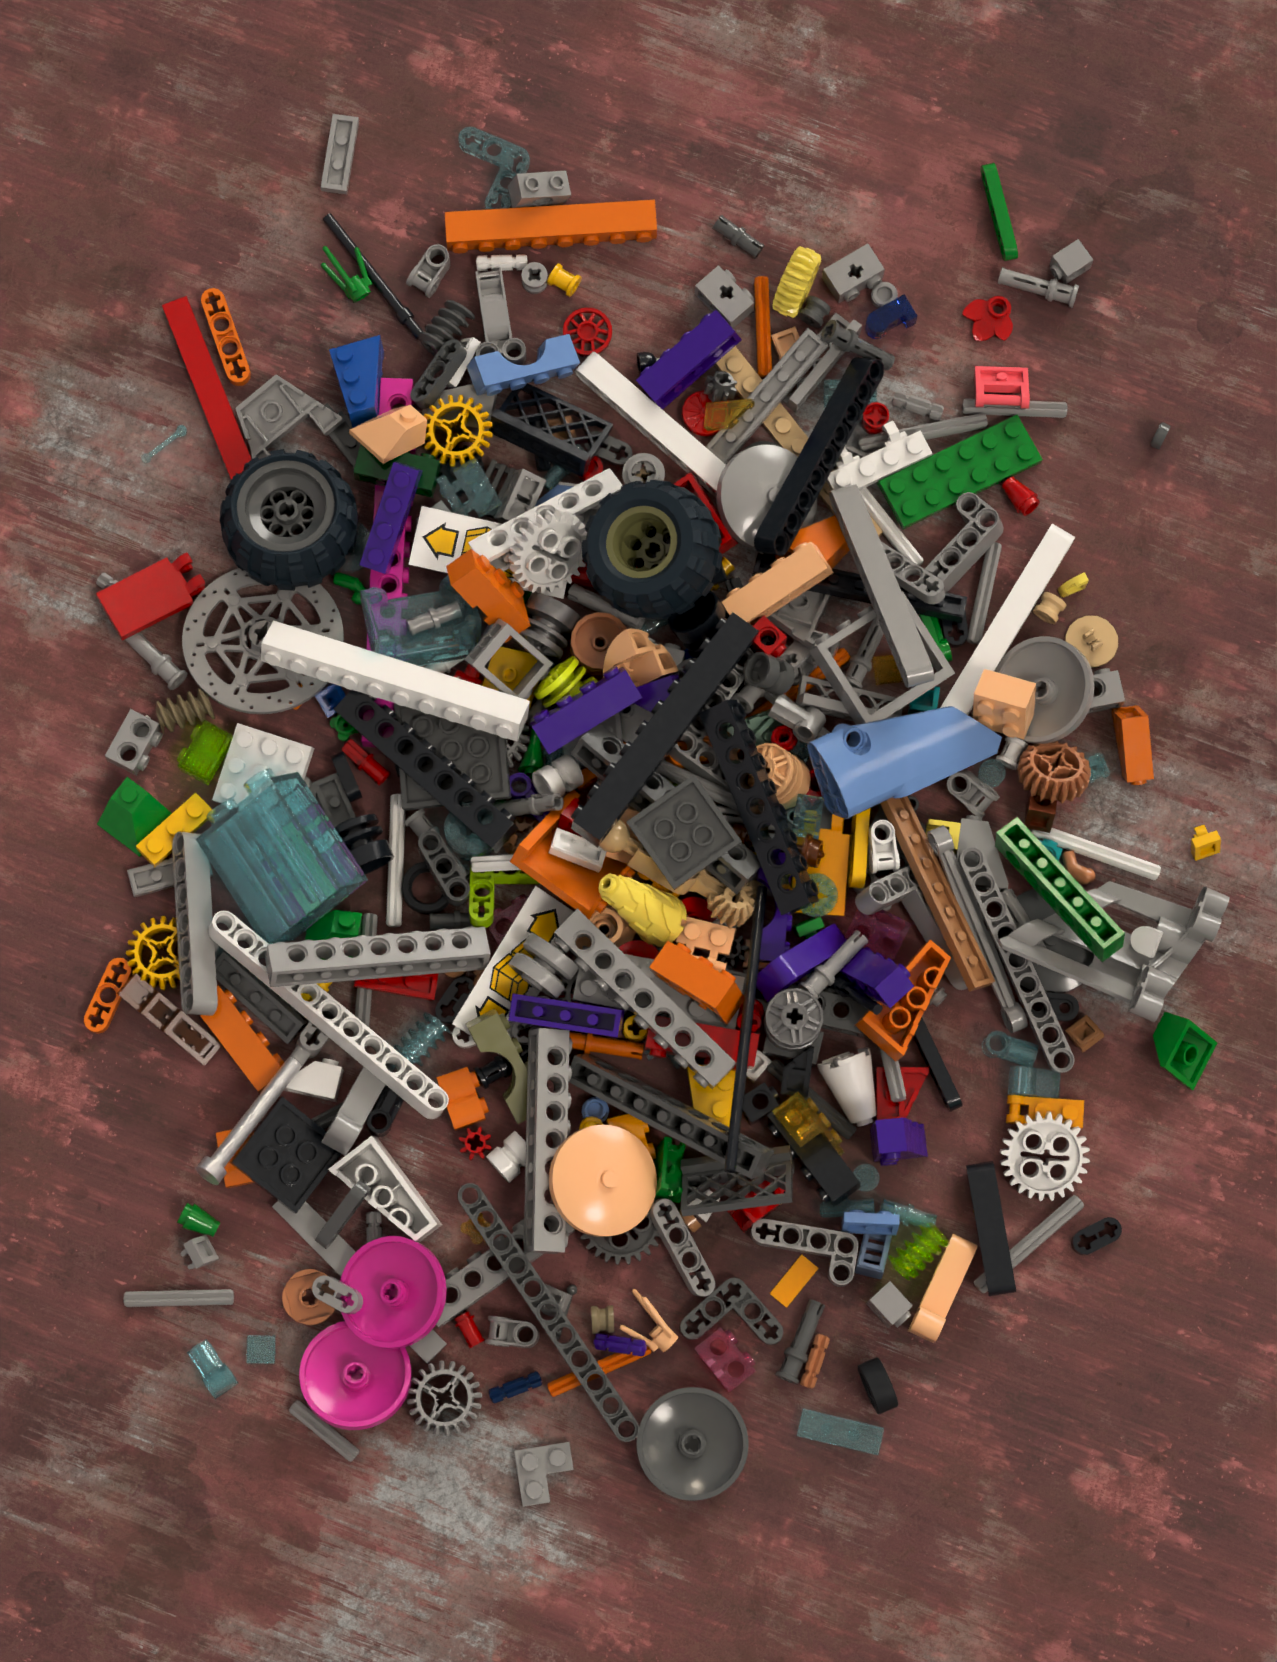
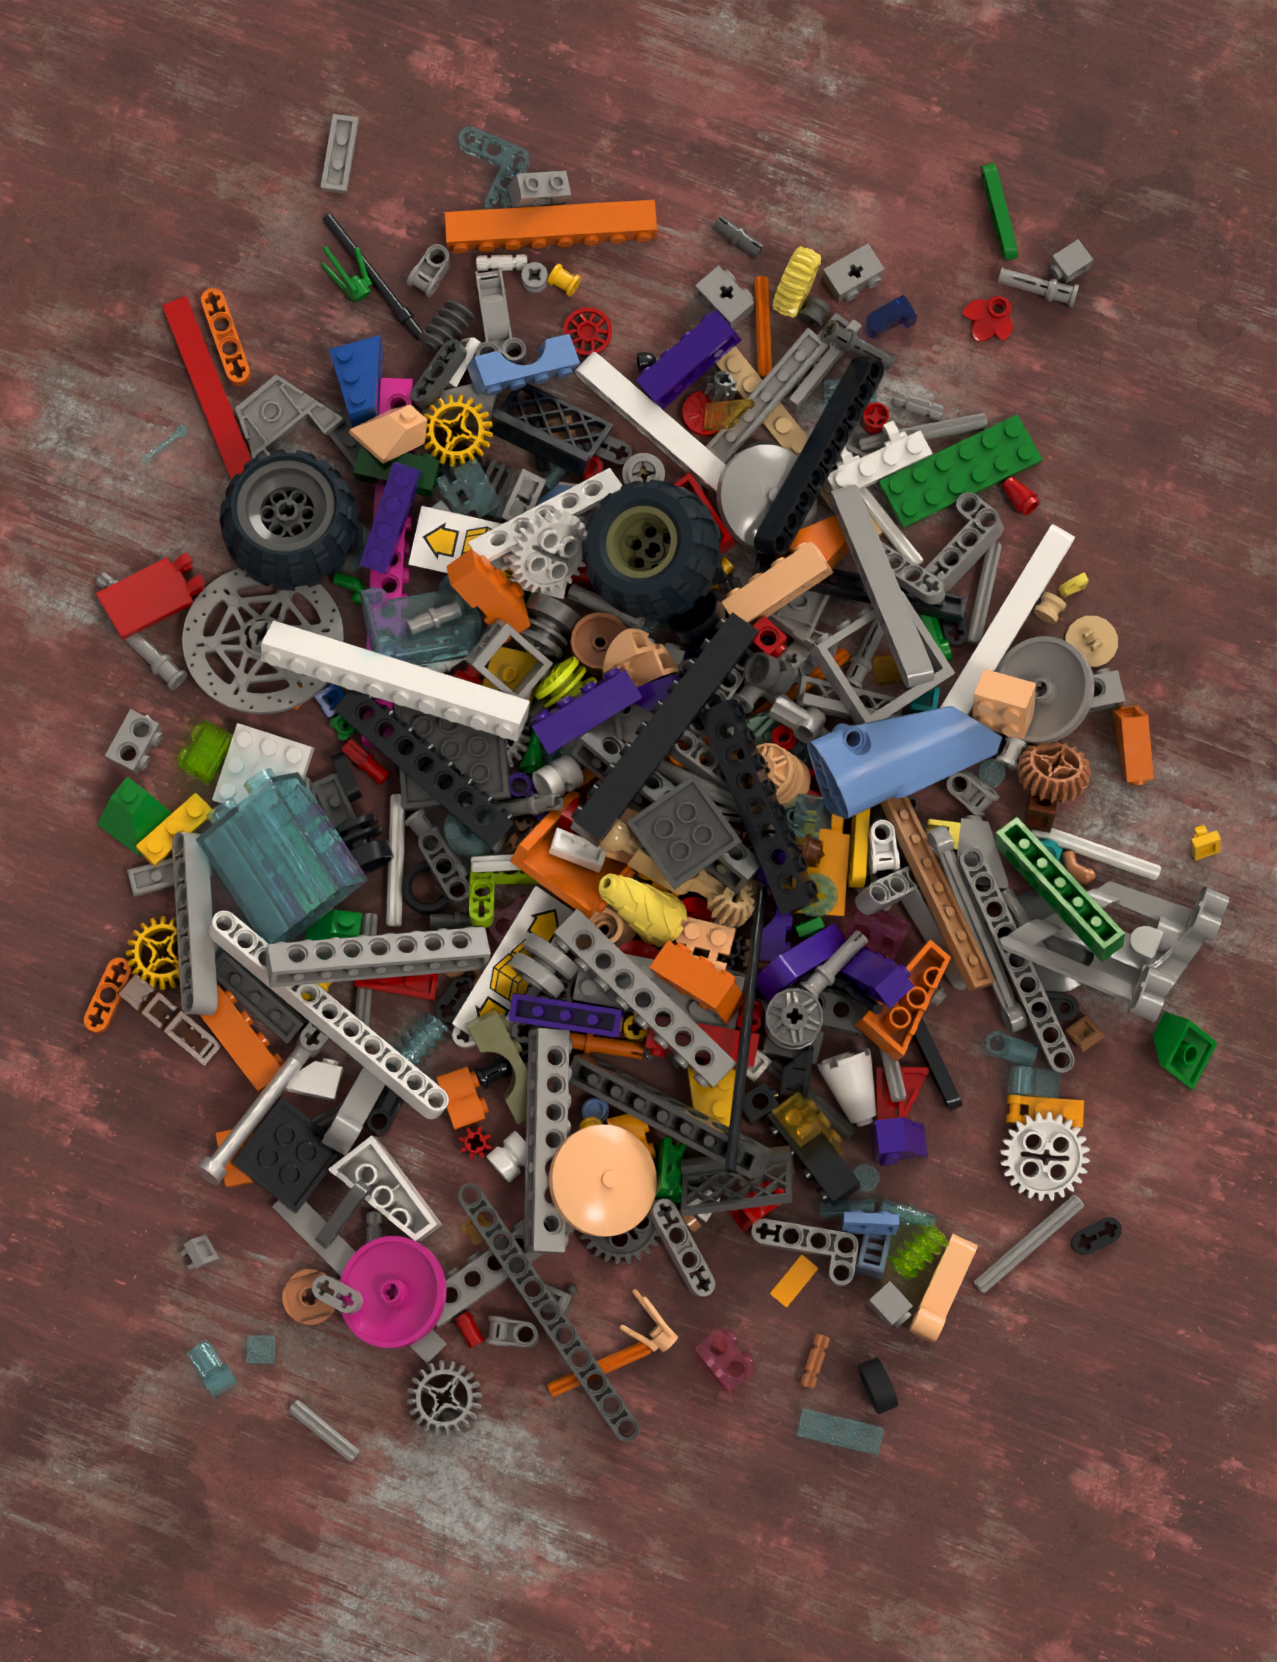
(178, 1298): light grey axle -> none
(184, 710): dark tan piece -> none
(198, 1220): green cone -> none
(352, 1380): dark pink dish -> none
(515, 1387): dark blue axle -> none
(535, 1464): light grey plate -> none
(602, 1319): dark tan wheel -> none
(620, 1344): dark purple axle -> none
(692, 1443): dark grey dish -> none
(738, 1305): dark grey beam -> none
(784, 340): light nougat tile -> none
(796, 1353): dark grey pin -> none
(883, 294): light grey tile -> none
(991, 1228): black beam -> none
(1001, 380): coral plate -> none
(1036, 409): light grey axle -> none
(1102, 769): clear light blue plate -> none
(1160, 435): dark grey tile -> none

